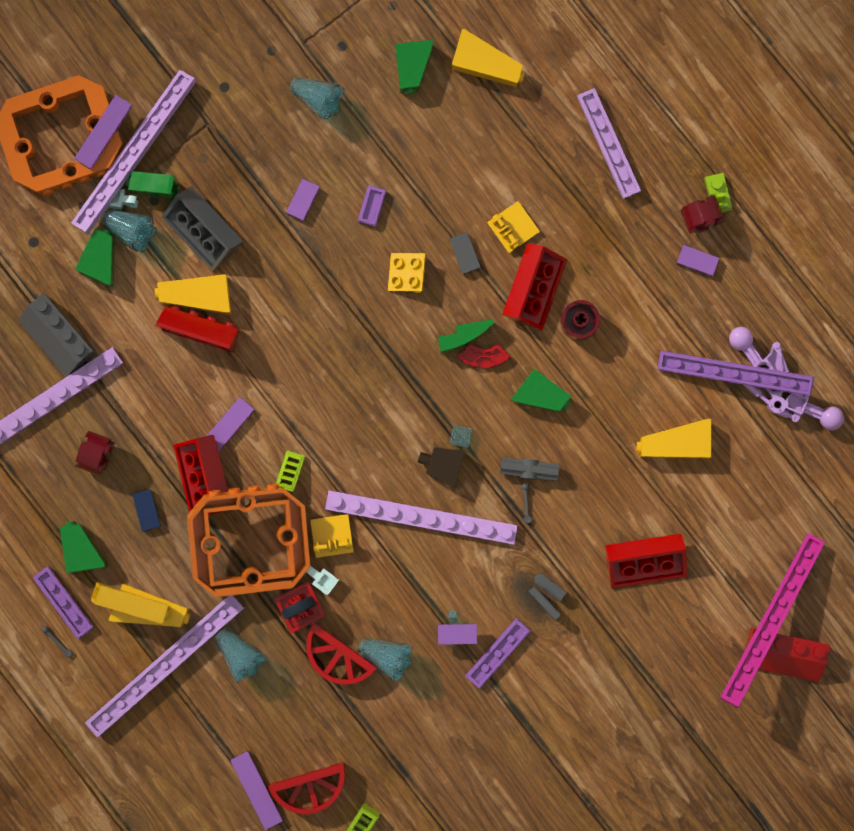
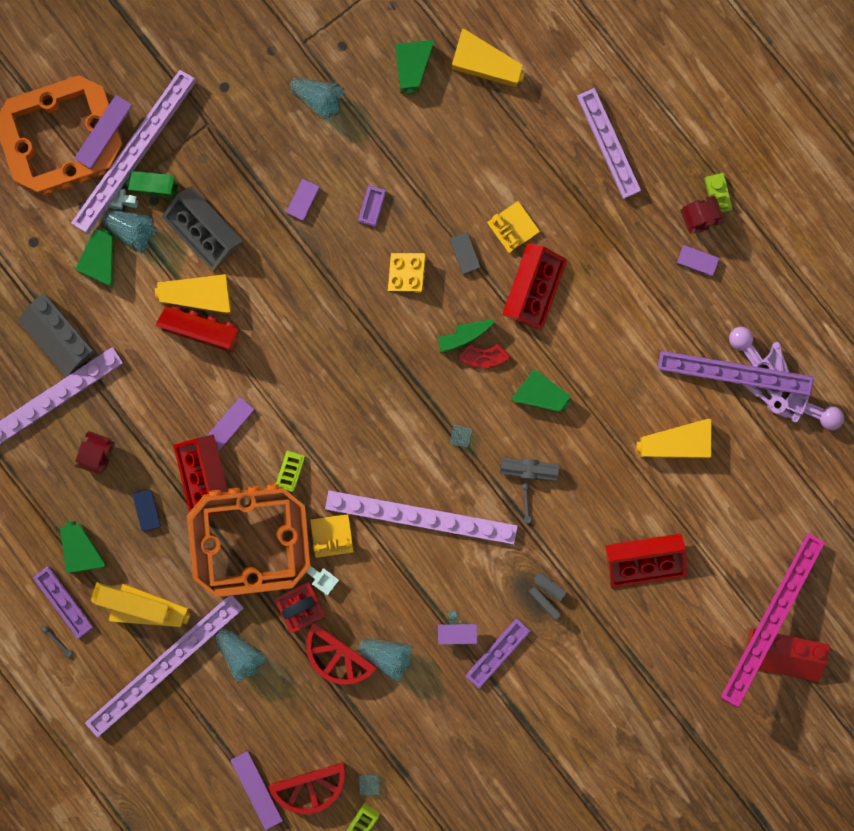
(369, 784): none -> clear light blue tile
(443, 464): dark brown torso -> none
(588, 313): dark red brick -> none

